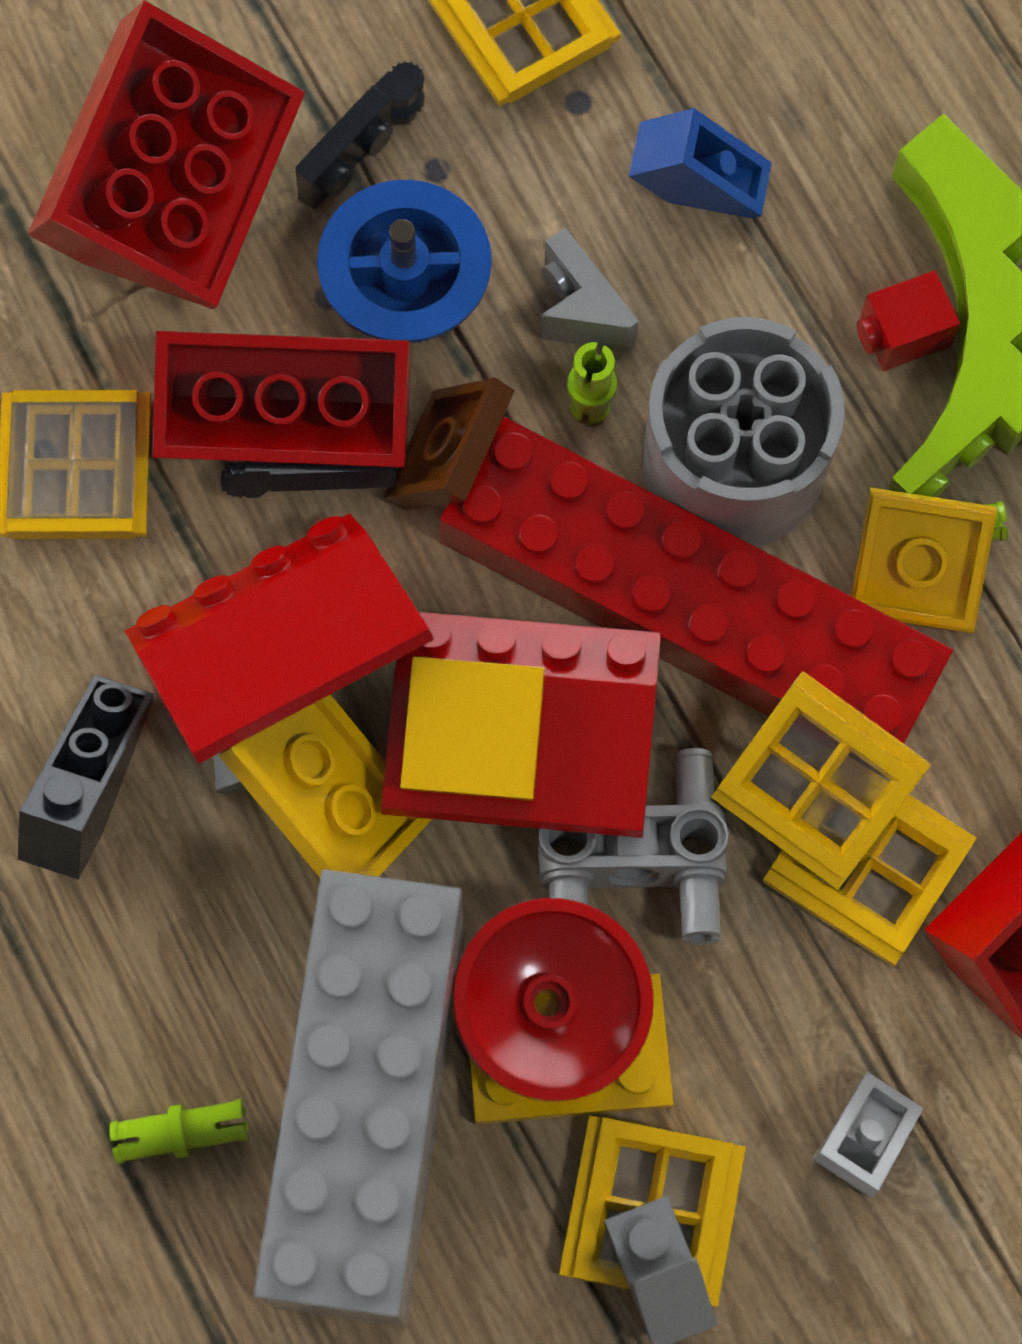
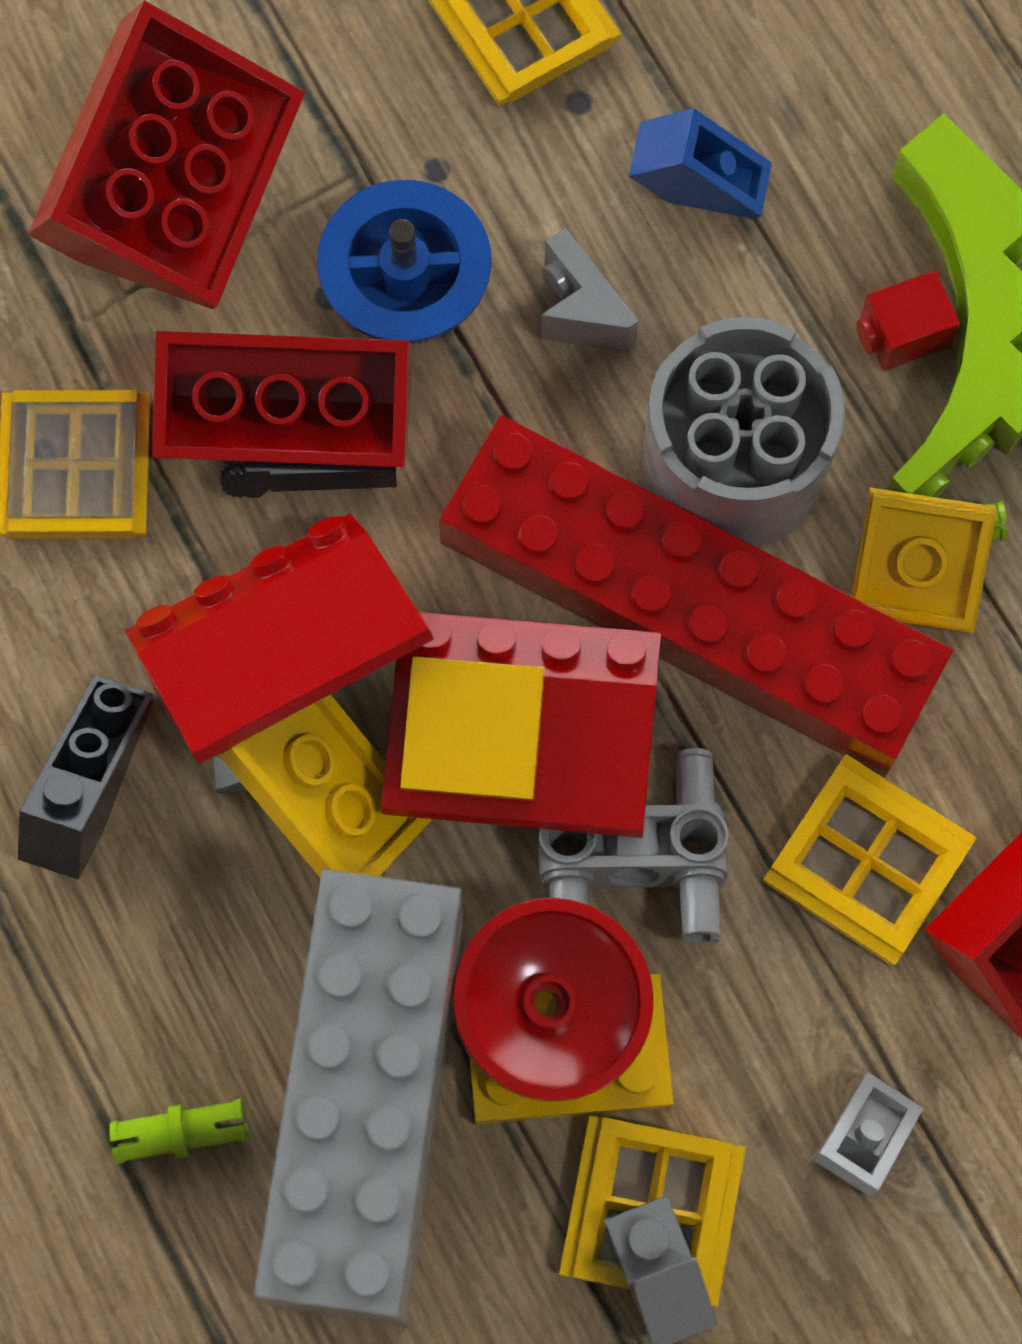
(360, 131): black hinge -> none
(450, 444): reddish brown tile -> none
(592, 383): lime pin -> none
(821, 780): yellow piece -> none

